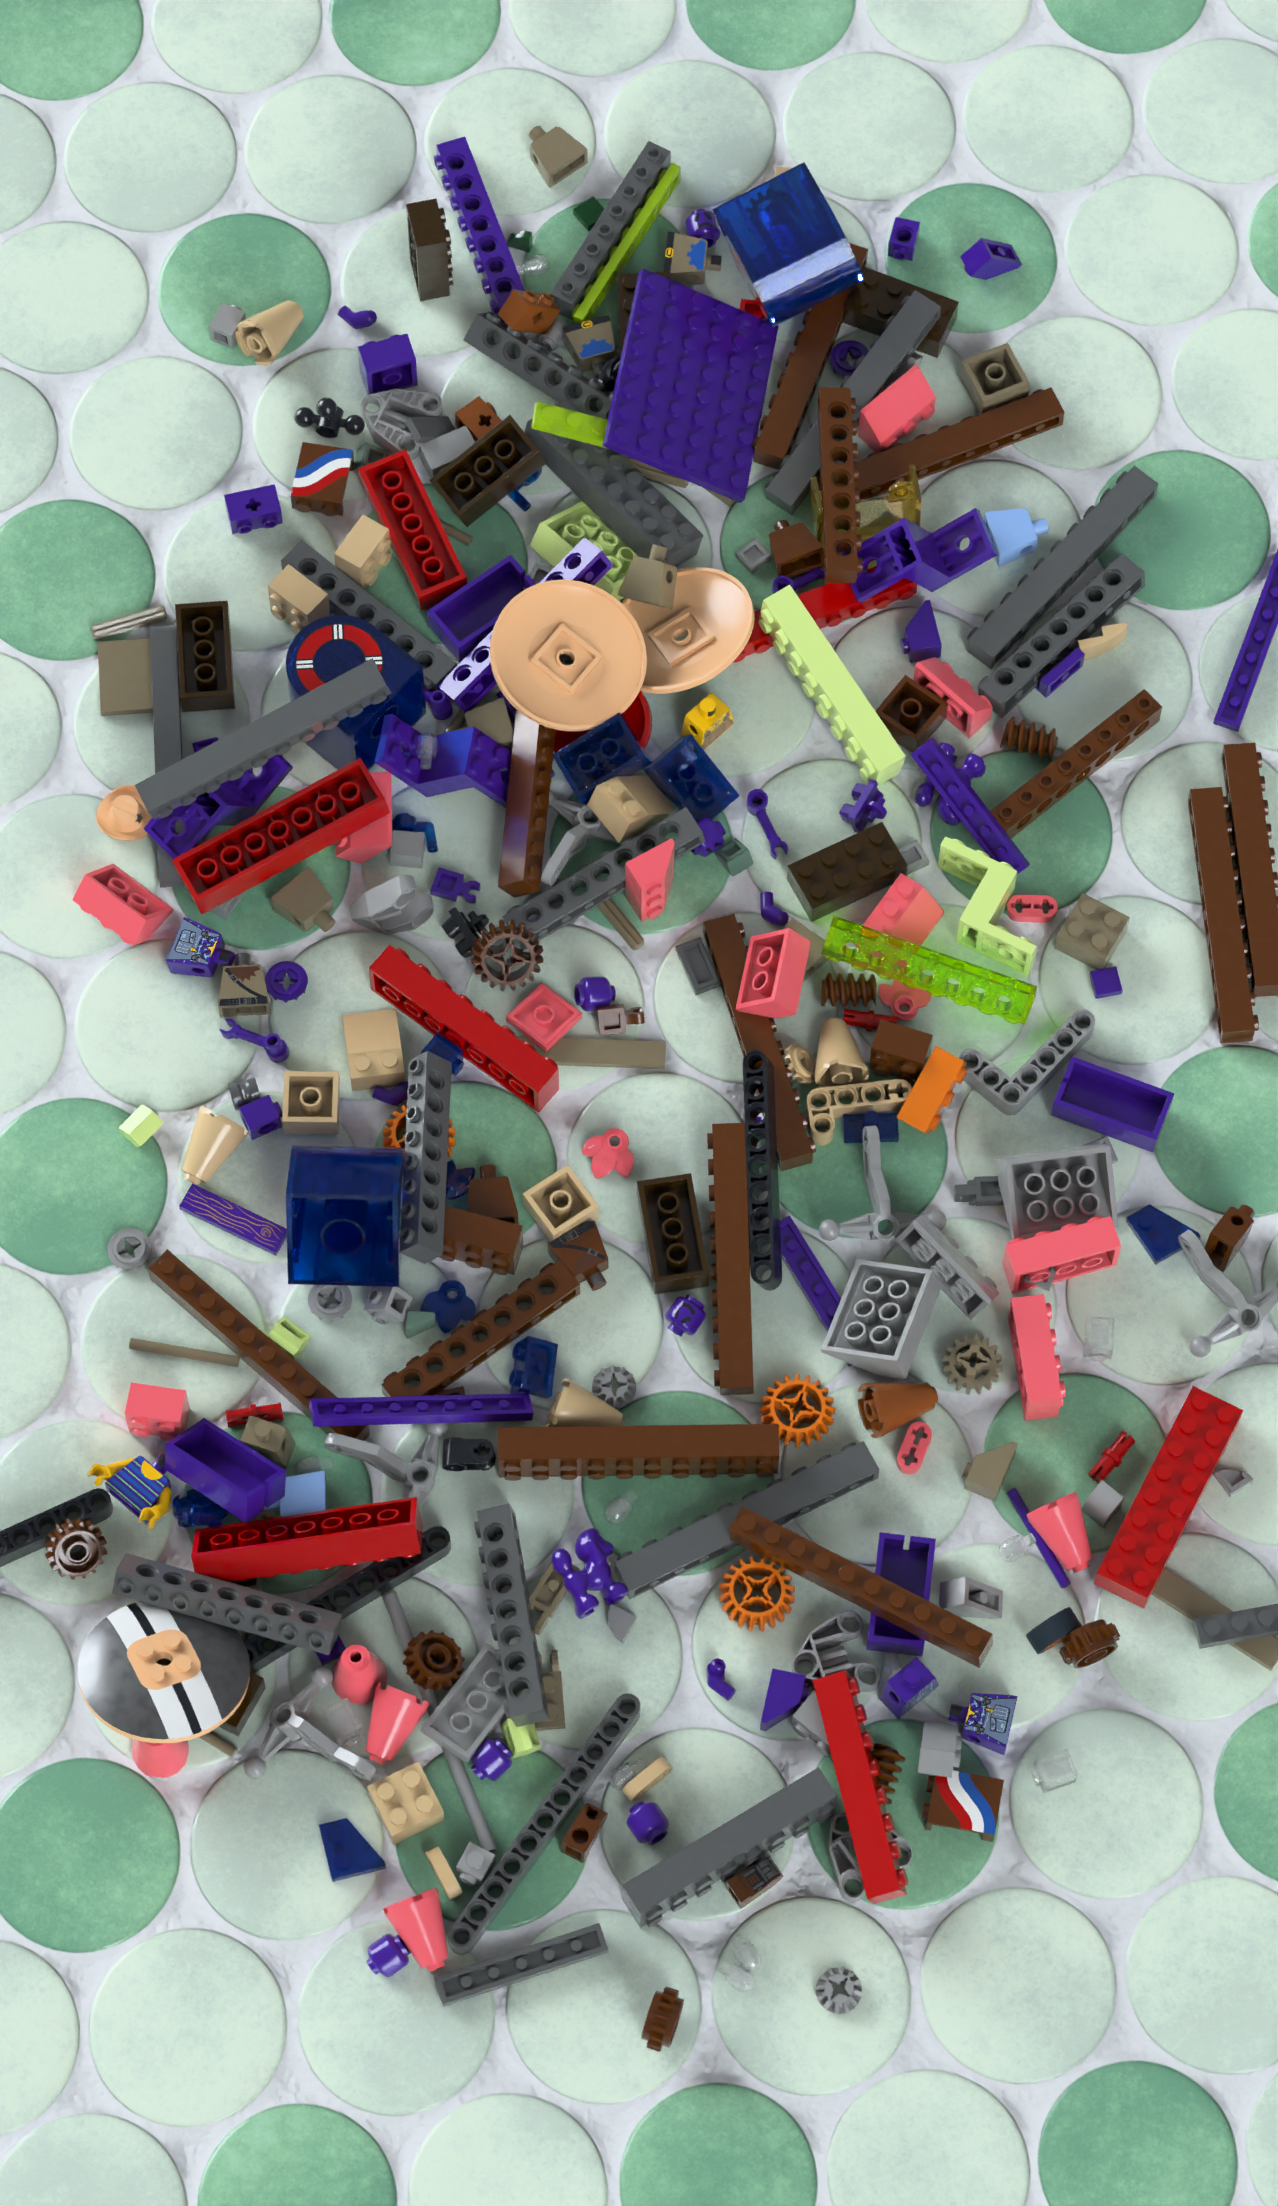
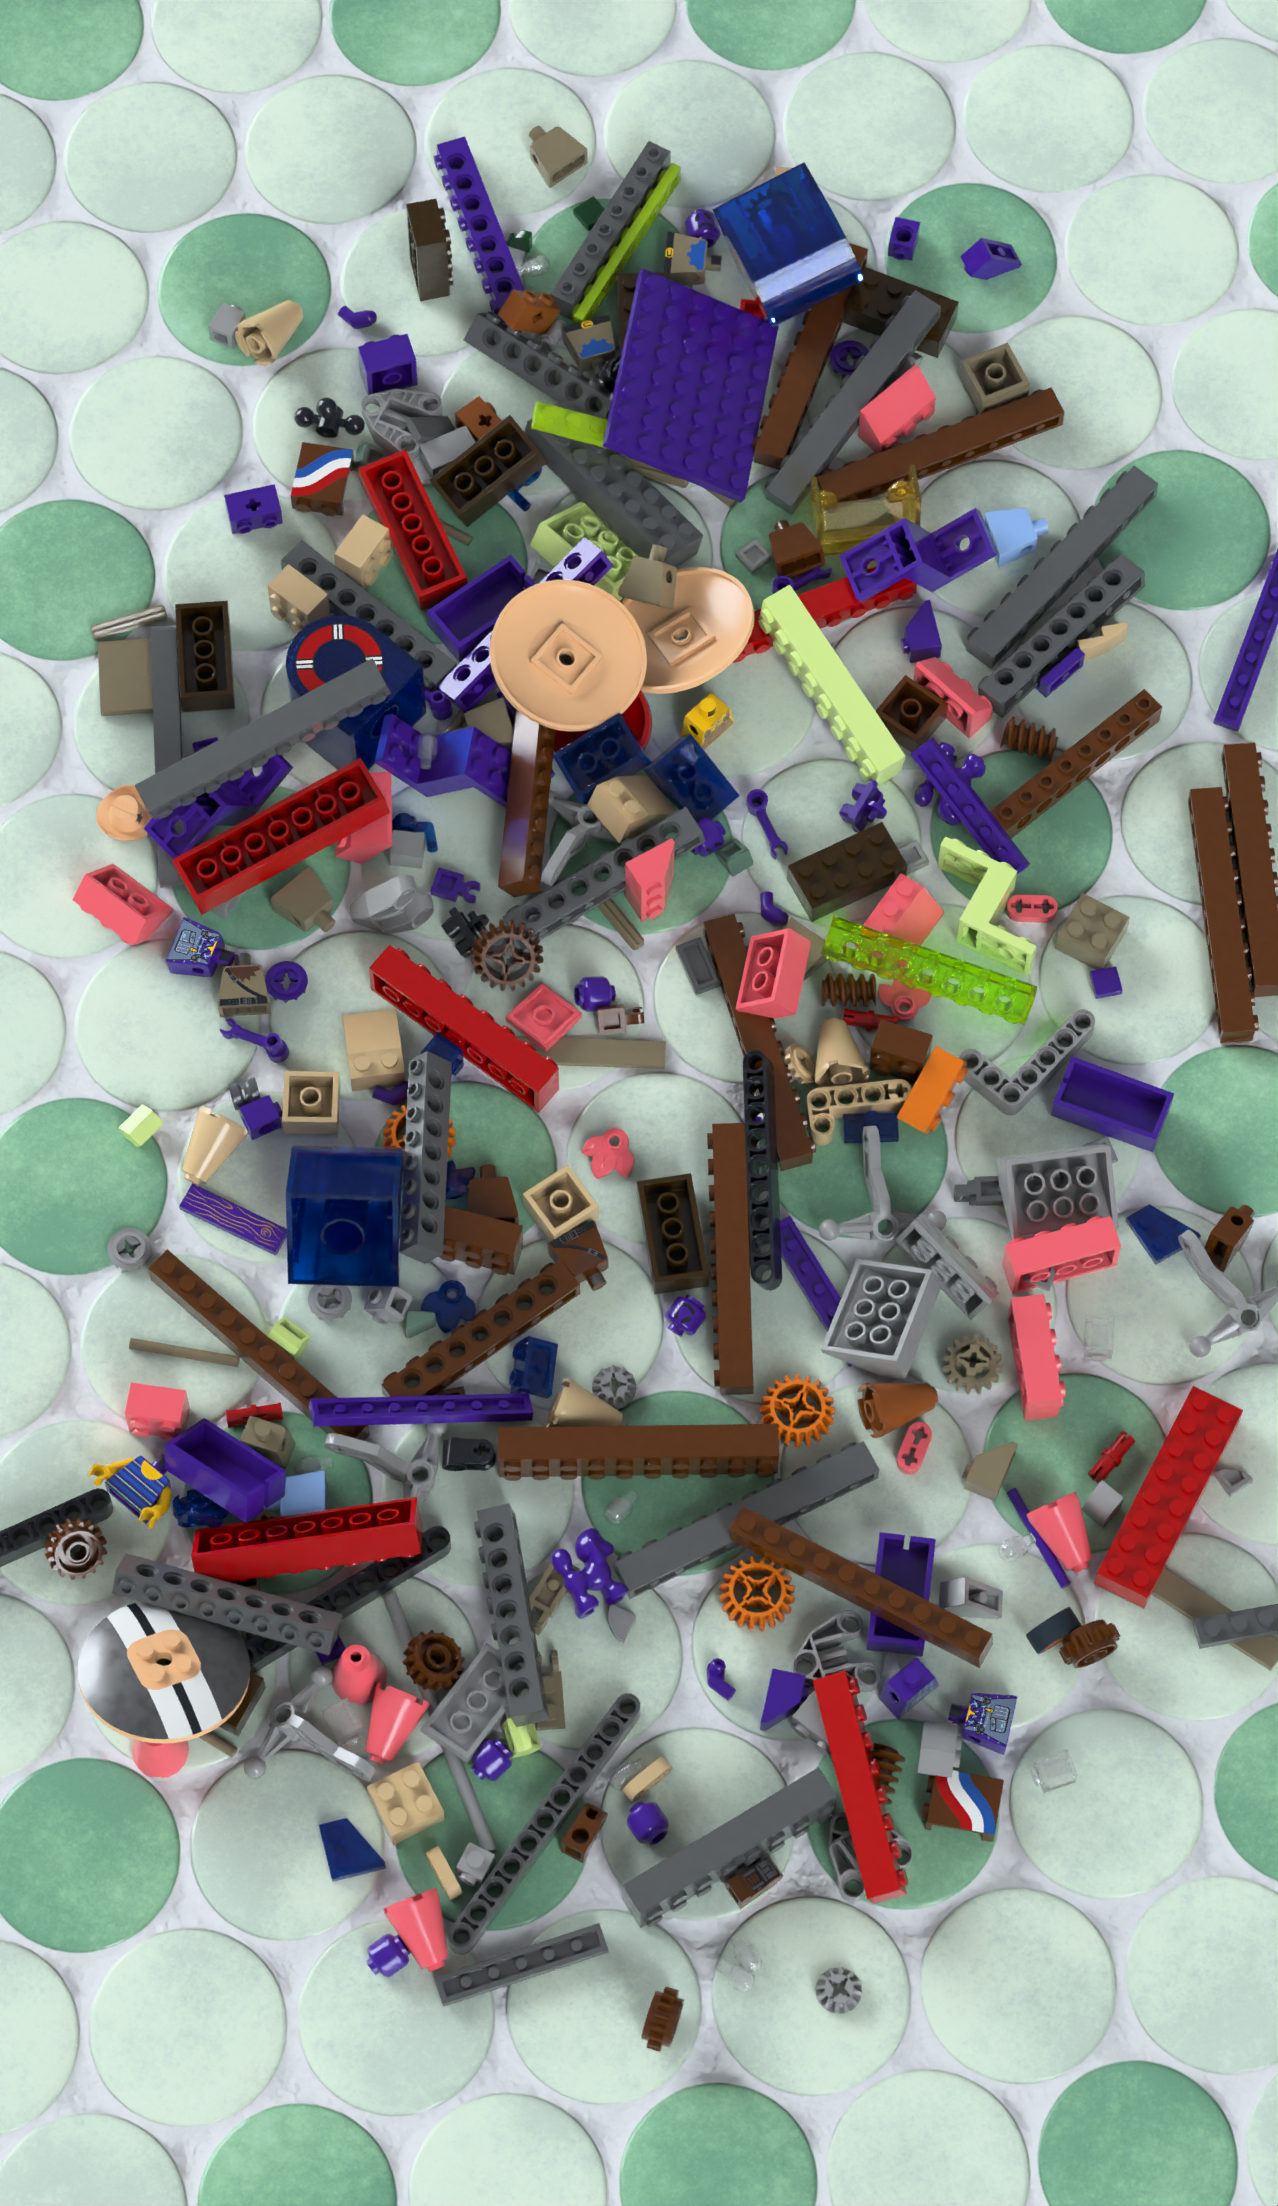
(836, 566): reddish brown brick -> none

